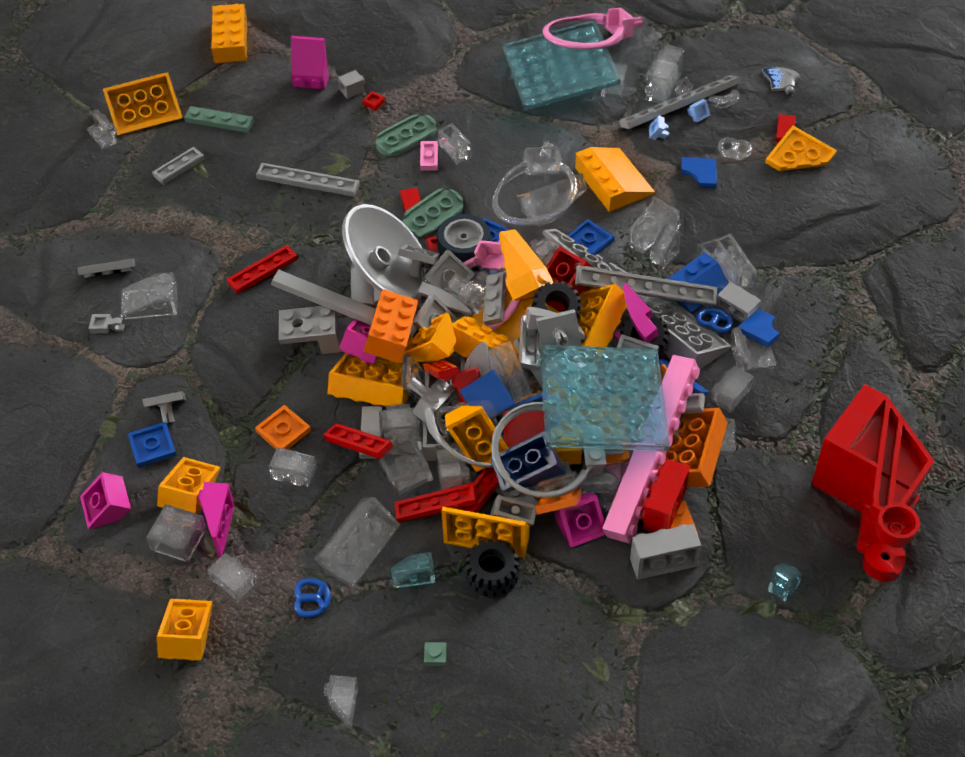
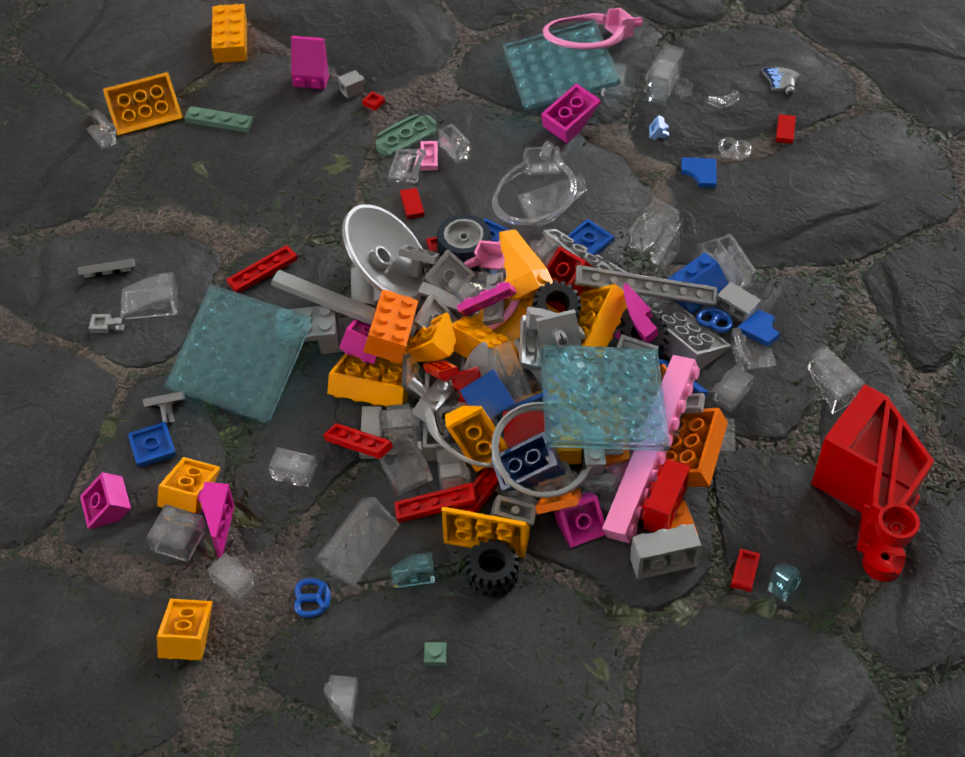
(178, 165): light grey tile -> none
(239, 353): none -> clear light blue plate
(283, 428): orange plate -> none
(308, 179): light grey tile -> none
(402, 163): none -> clear plate
(430, 212): sand green tile -> none
(486, 298): none -> dark pink plate
(570, 113): none -> dark pink slope
(612, 176): light orange slope -> none
(679, 101): light grey tile -> none
(699, 110): light blue tile -> none
(745, 570): none -> red tile
(799, 151): light orange plate -> none
(834, 378): none -> clear wedge

